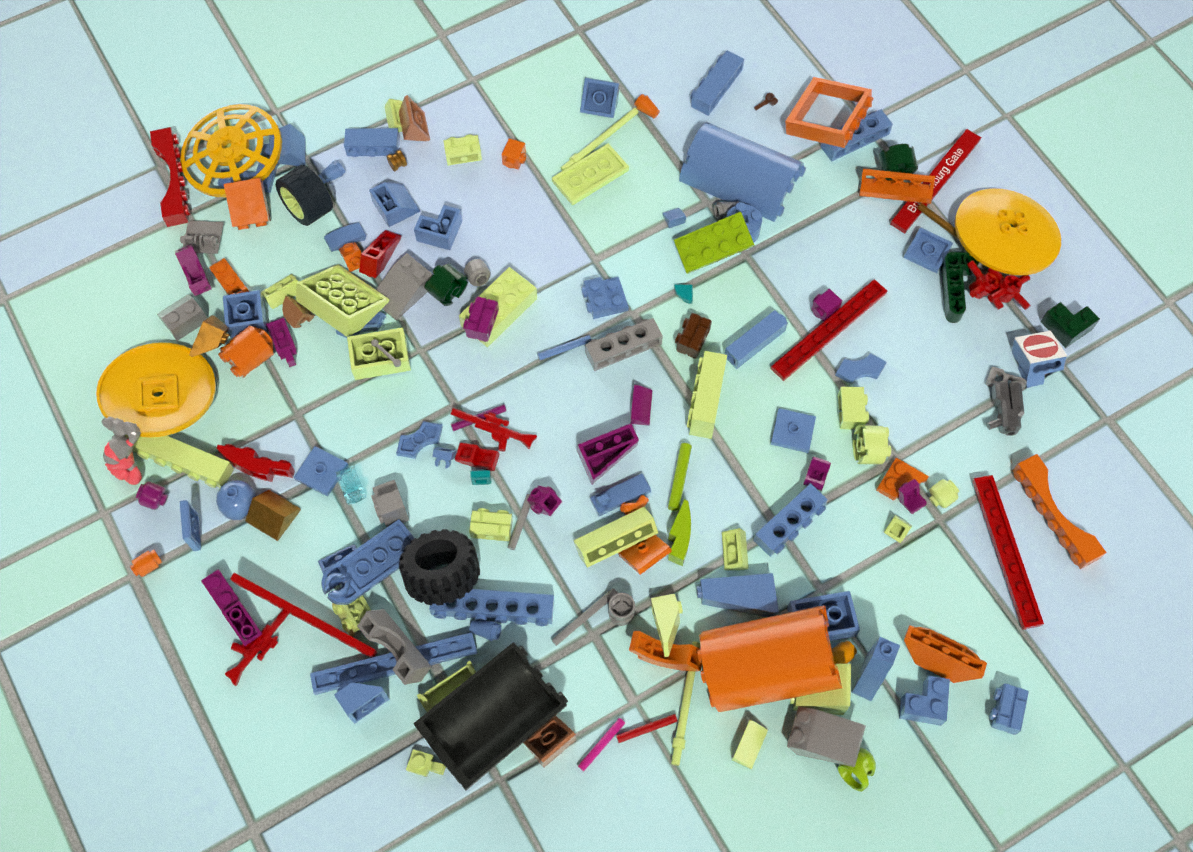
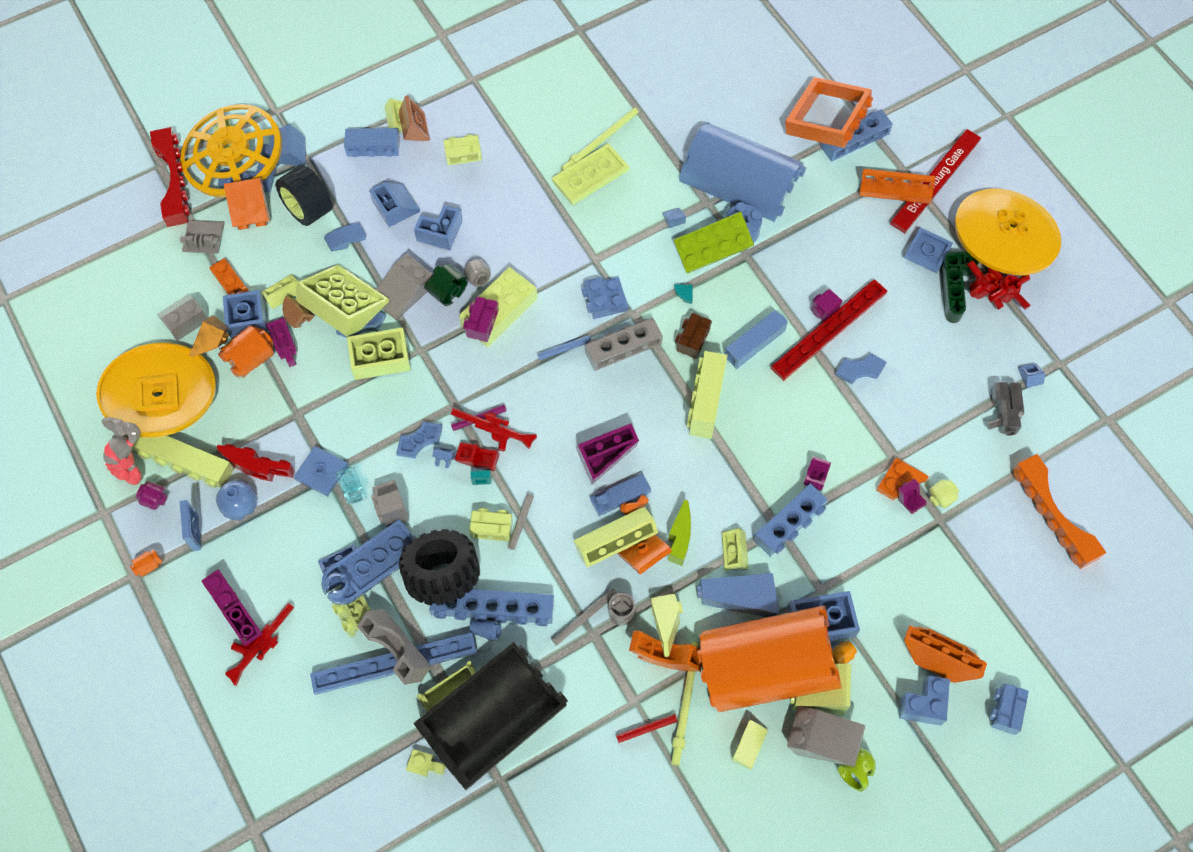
(193, 270): magenta arch -> none
(271, 514): pearl gold slope -> none
(303, 615): red tile -> none
(332, 172): medium blue cone -> none
(351, 255): orange bracket -> none
(360, 699): medium blue slope -> none
(378, 253): red slope -> none
(396, 160): pearl gold wheel -> none
(397, 363): light grey hinge -> none
(514, 154): orange brick -> none
(544, 500): magenta brick -> none
(550, 741): nougat slope -> none
(599, 97): medium blue slope -> none
(601, 744): dark pink bar -> none
(641, 405): magenta slope -> none
(646, 106): orange cone -> none
(679, 477): lime piece -> none
(717, 82): medium blue brick -> none
(721, 209): light grey cone -> none
(770, 98): reddish brown hand -> none
(793, 430): medium blue plate -> none
(852, 403): yellowish green piece -> none
(871, 444): yellowish green brick -> none
(875, 668): medium blue slope -> none
(898, 159): dark green brick -> none
(898, 529): yellowish green slope -> none
(936, 218): pearl gold bar -> none
(997, 371): light grey piece -> none
(1007, 552): red plate -> none
(1039, 353): piece -> none
(1069, 327): dark green brick -> none

